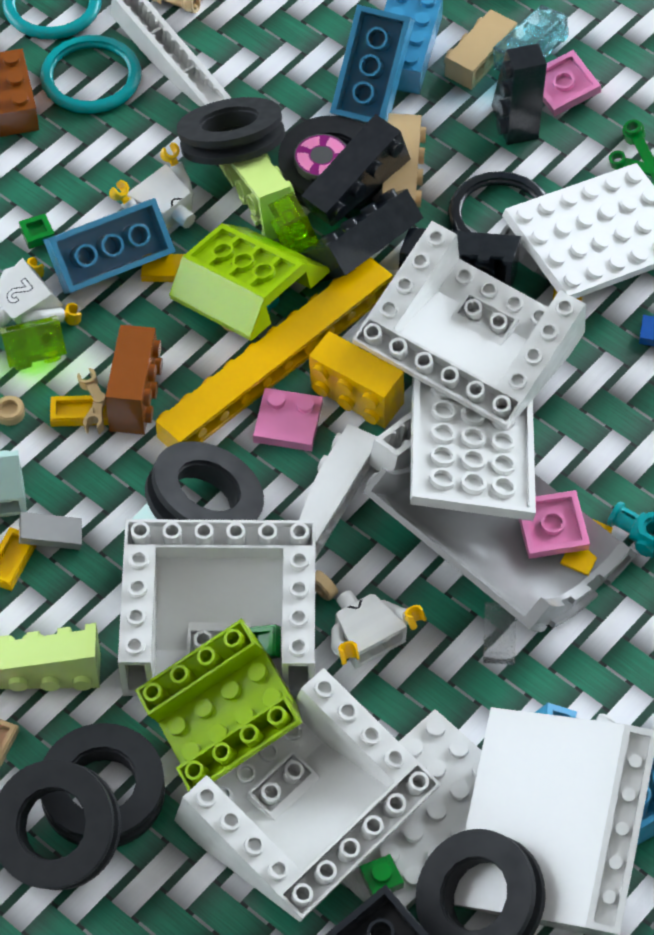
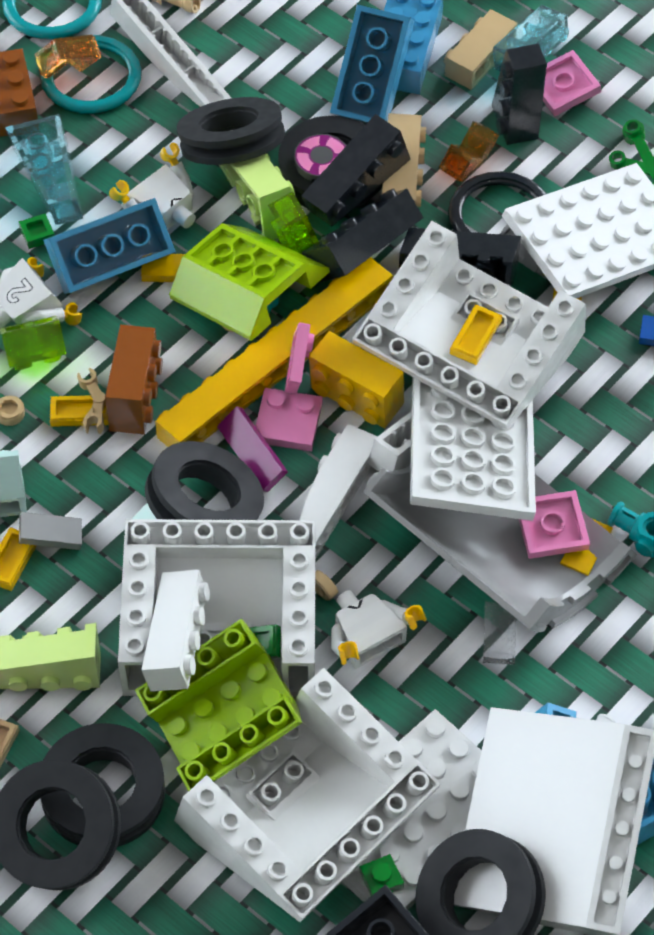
(48, 163): none -> clear light blue wedge
(76, 51): none -> clear orange slope
(175, 630): none -> white brick
(252, 448): none -> tile
(301, 348): none -> bright pink plate
(471, 153): none -> clear orange slope
(475, 334): none -> yellow tile

